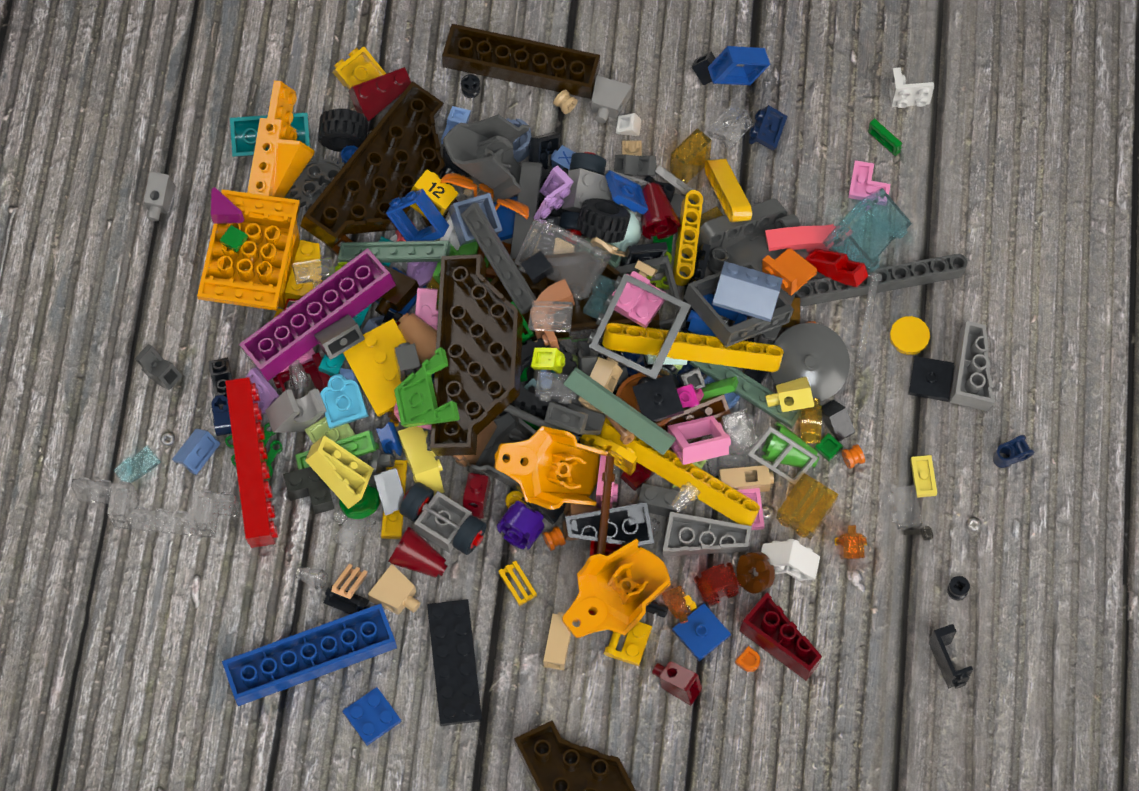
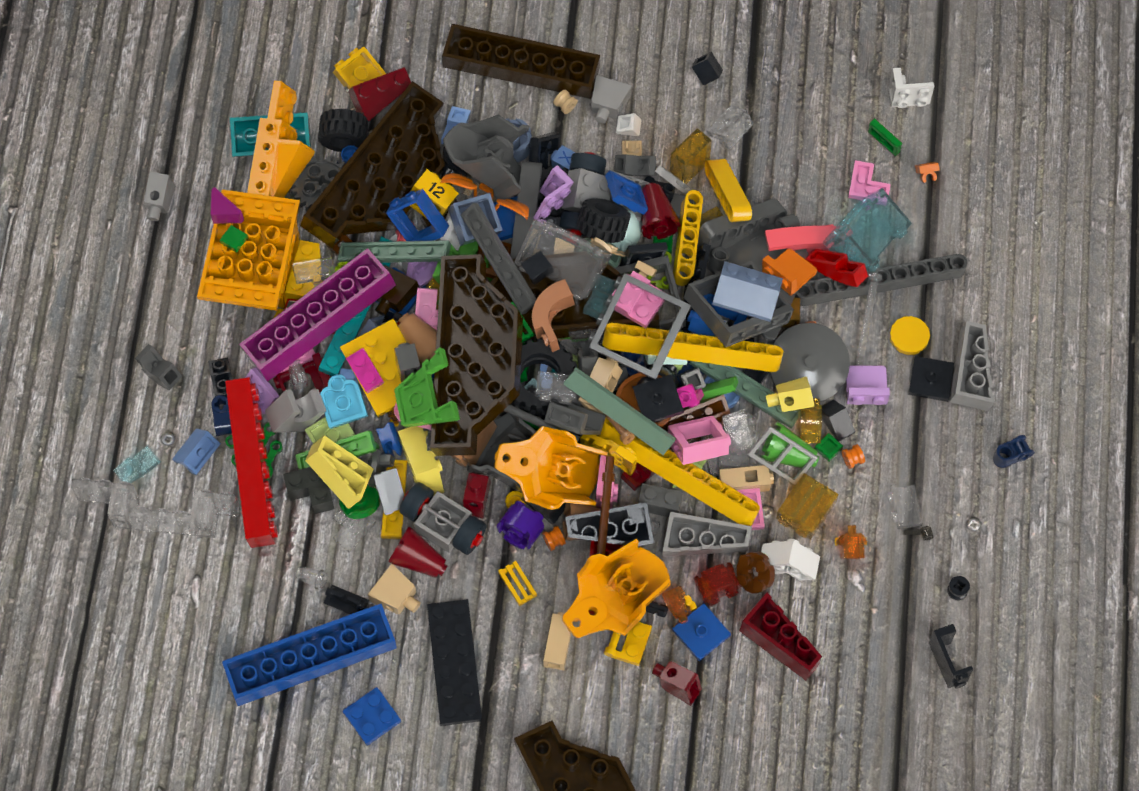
(339, 337): dark grey brick -> none
(354, 572): light nougat tile -> none
(365, 370): none -> dark pink plate
(470, 81): black wheel -> none
(548, 359): neon yellow bracket -> none
(550, 316): clear plate -> none
(685, 496): clear cone -> none
(725, 69): blue window -> none
(748, 660): orange tile -> none
(767, 127): dark blue bracket -> none
(867, 385): none -> lavender bracket
(923, 476): light yellow plate -> none
(927, 168): none -> orange tile

